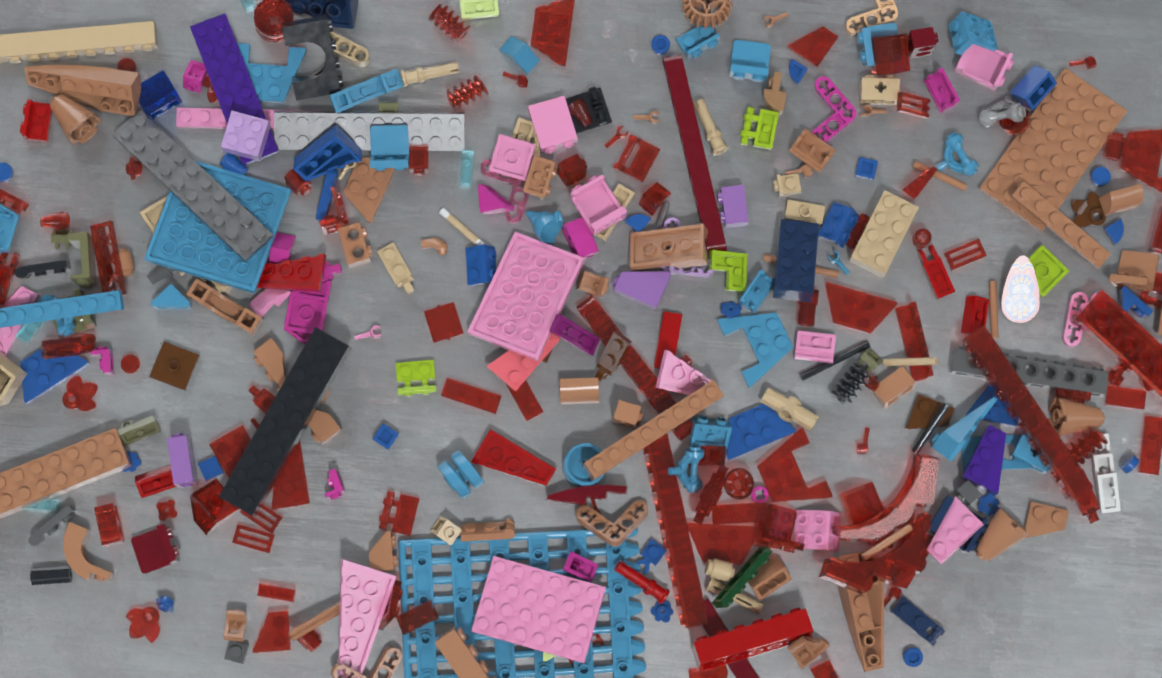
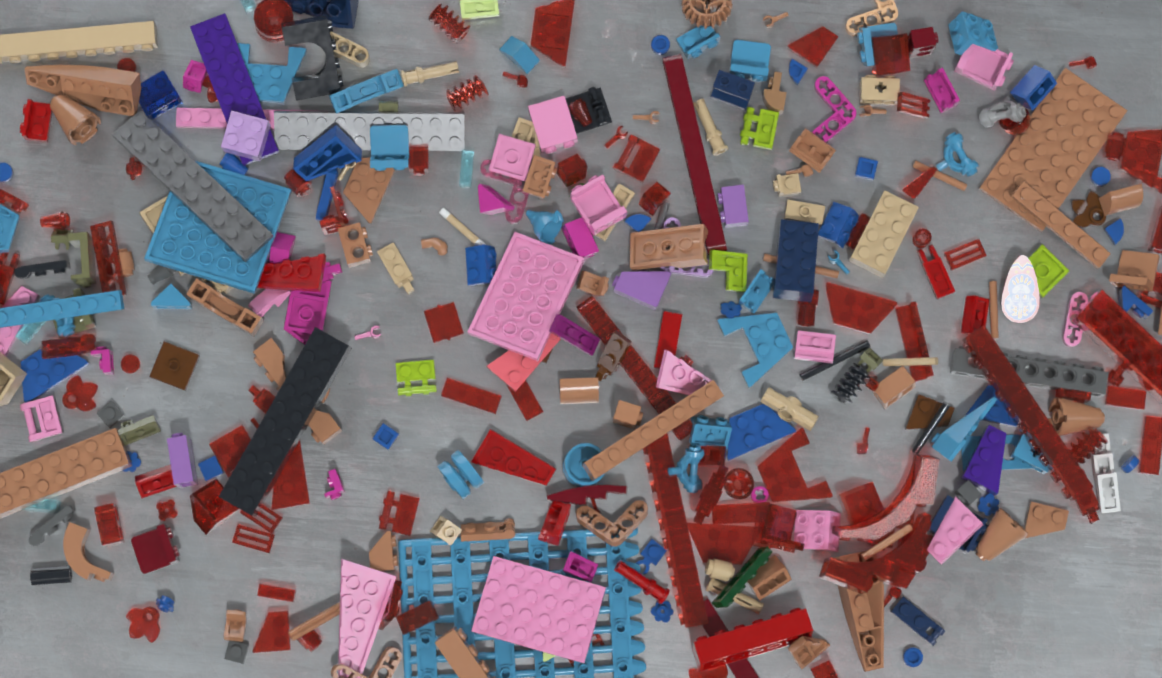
(47, 416): none -> bright pink plate
(110, 414): none -> dark grey plate
(555, 523): none -> red hinge
(732, 90): none -> dark blue panel

